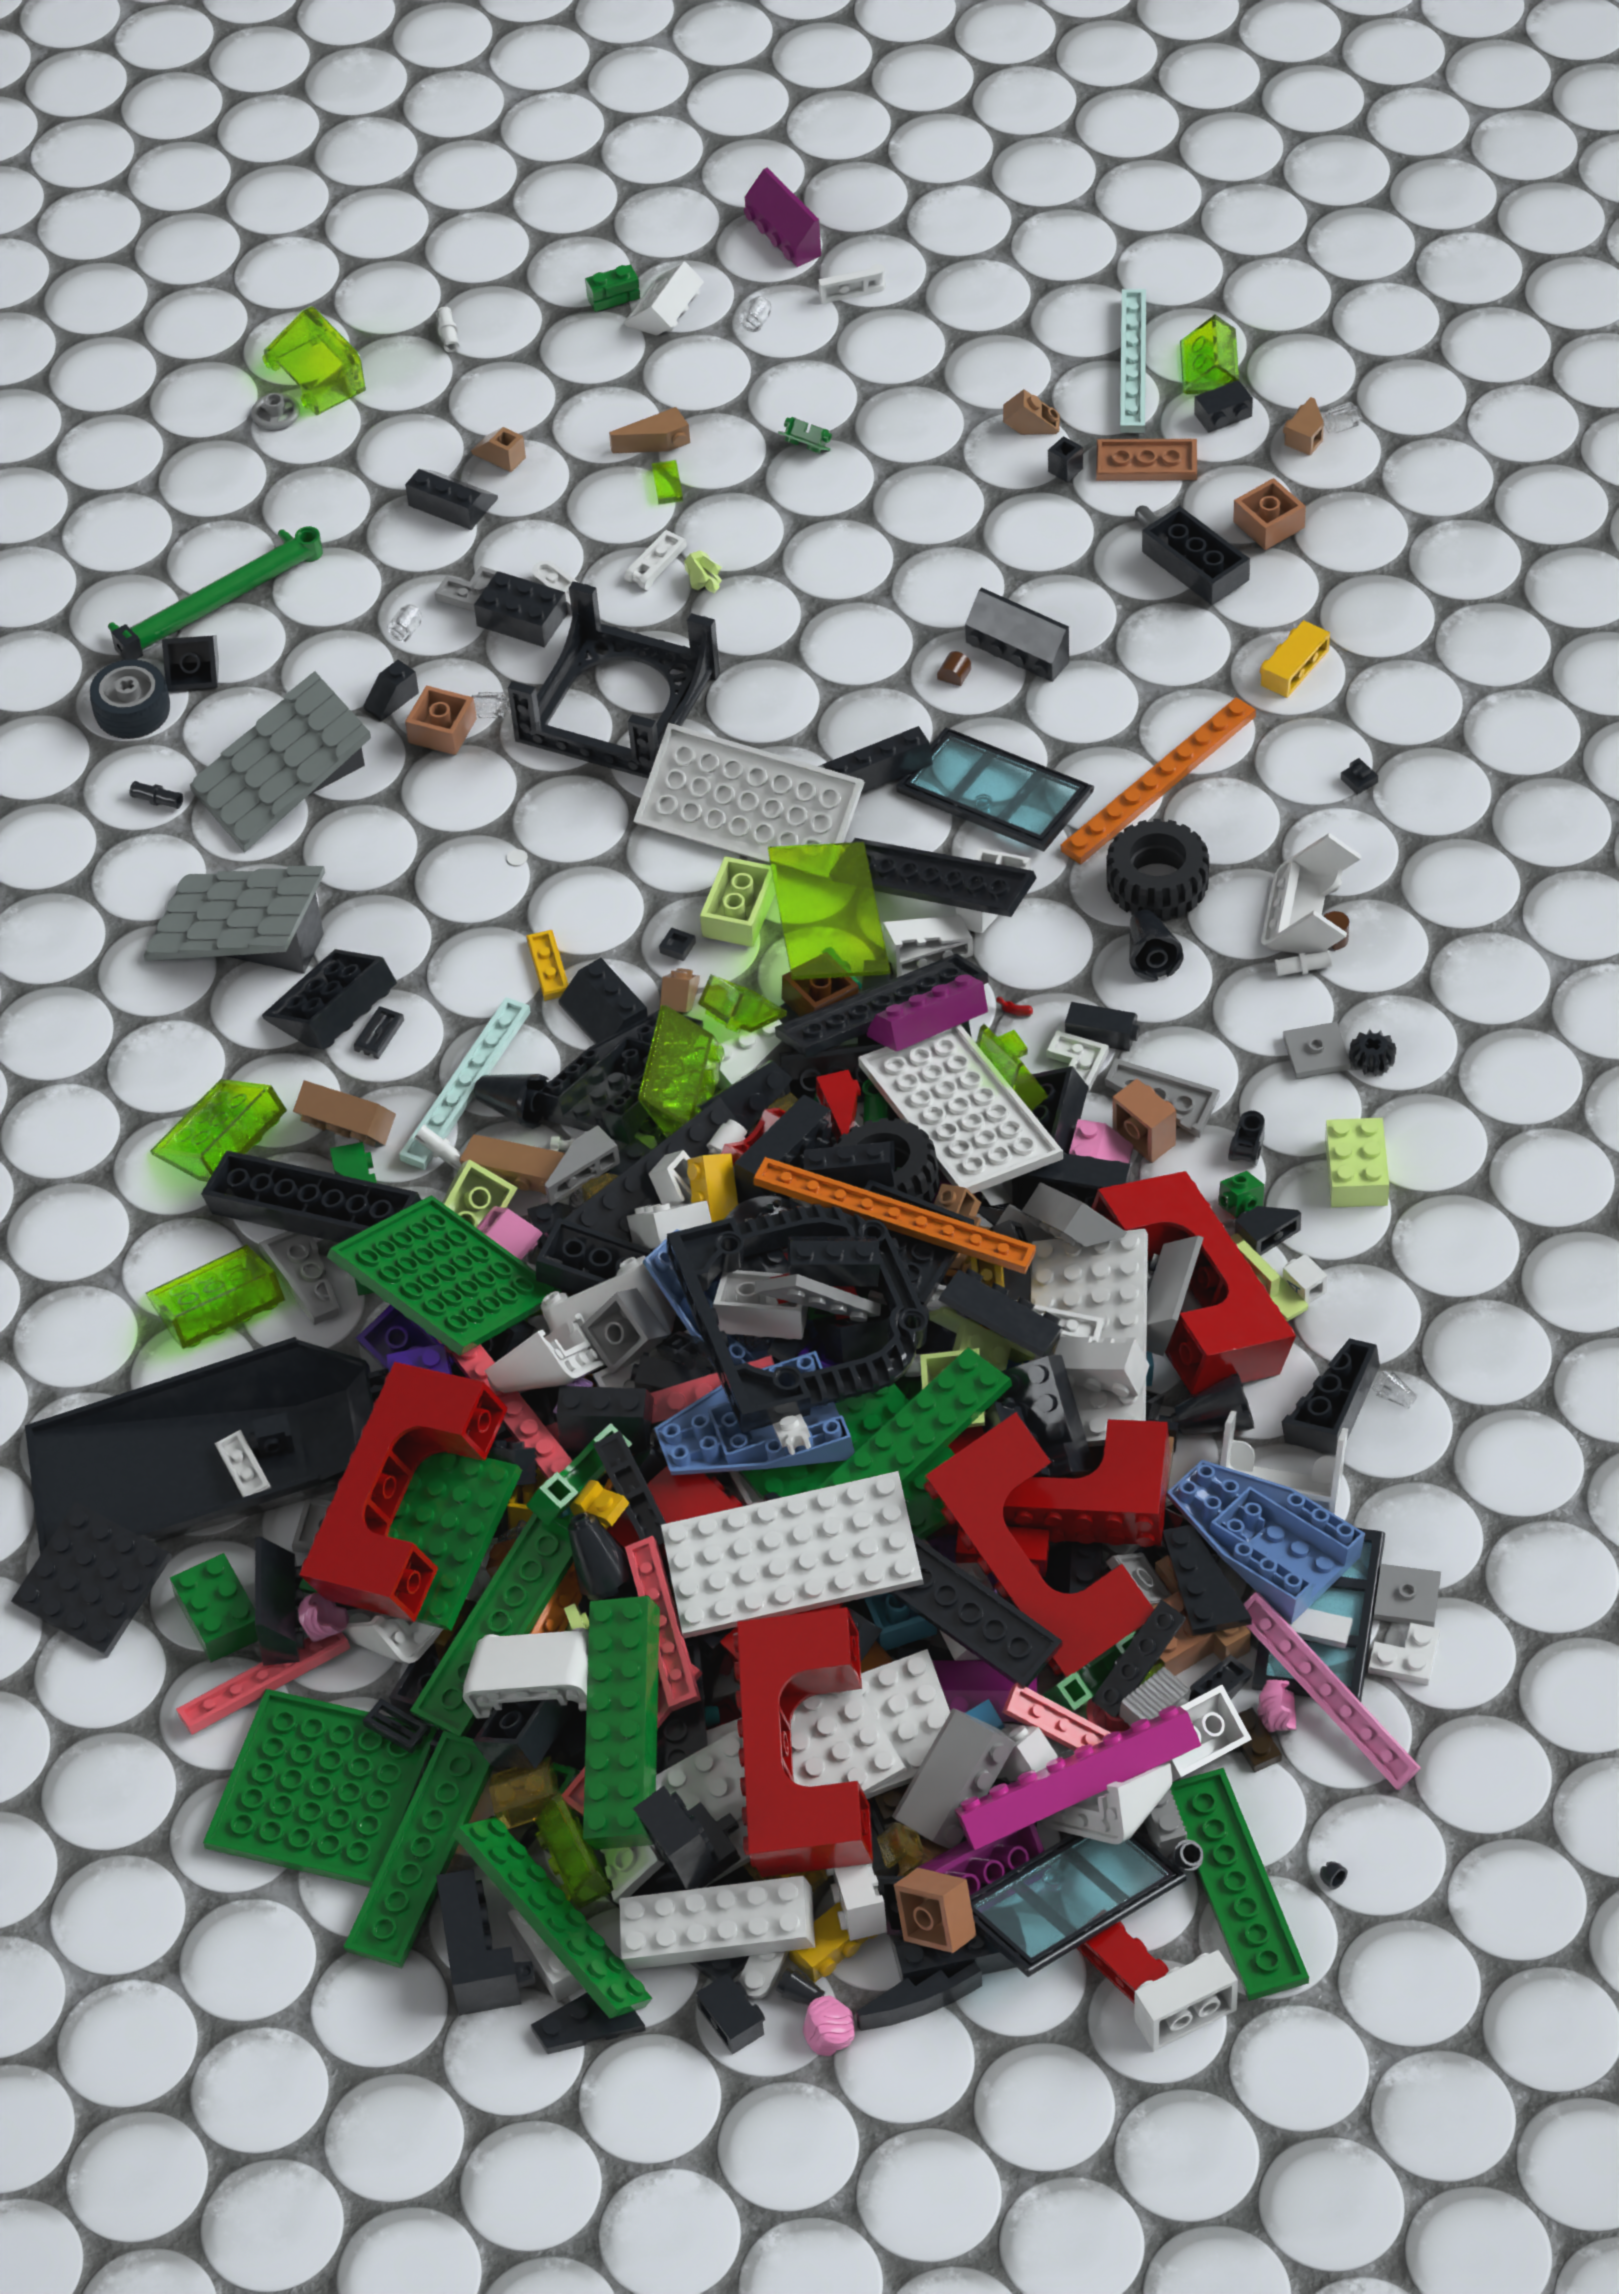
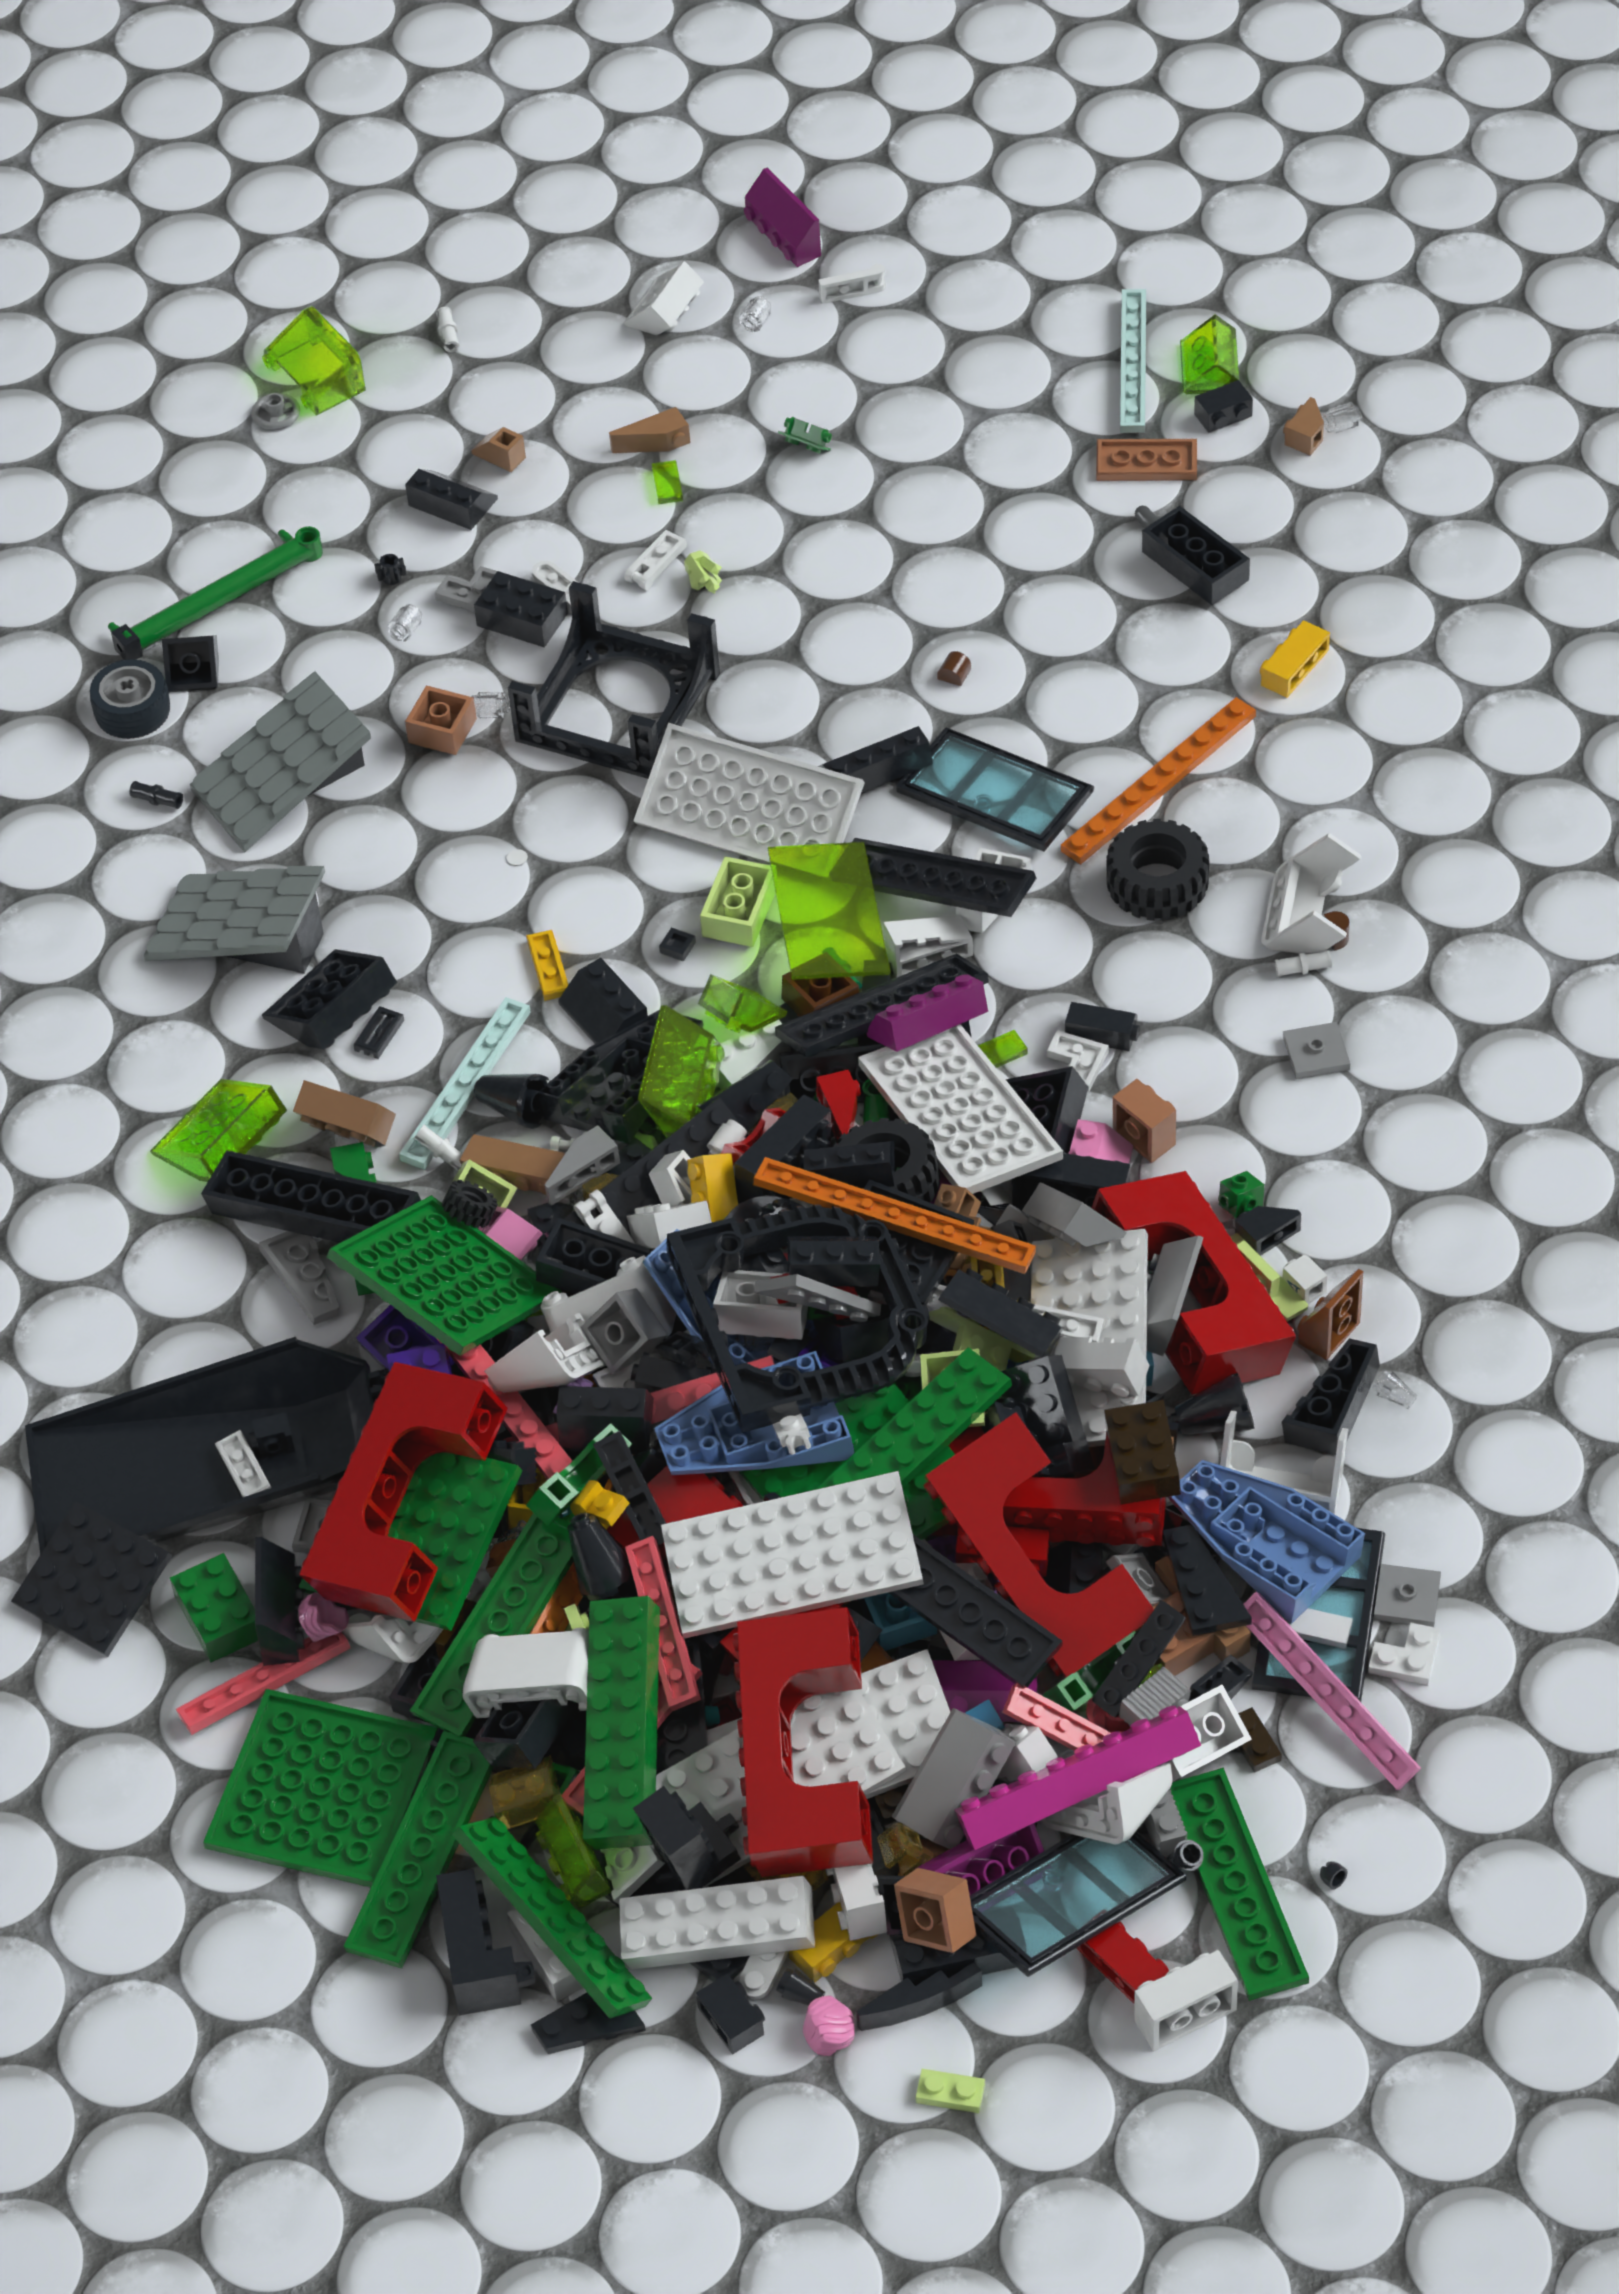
(216, 1296): clear neon green slope -> none
(390, 569): none -> black gear
(391, 690): black slope -> none
(408, 1745): black tile -> none
(469, 1203): none -> black tyre
(606, 1221): none -> white plate
(612, 287): green brick -> none
(679, 989): medium nougat slope -> none
(950, 2090): none -> yellowish green plate
(1011, 1068): clear neon green slope -> none
(1018, 635): slope -> none
(1019, 1010): red piece -> none
(1030, 415): medium nougat slope -> none
(1065, 459): black brick -> none
(1142, 1452): none -> dark brown brick
(1153, 947): black cone -> none
(1191, 1100): light grey wing -> none
(1248, 1142): black piece -> none
(1269, 514): nougat brick -> none
(1277, 1706): bright pink hair -> none
(1333, 1317): none -> dark orange slope
(1357, 1162): yellowish green brick -> none
(1359, 776): black tile -> none
(1372, 1052): black gear -> none

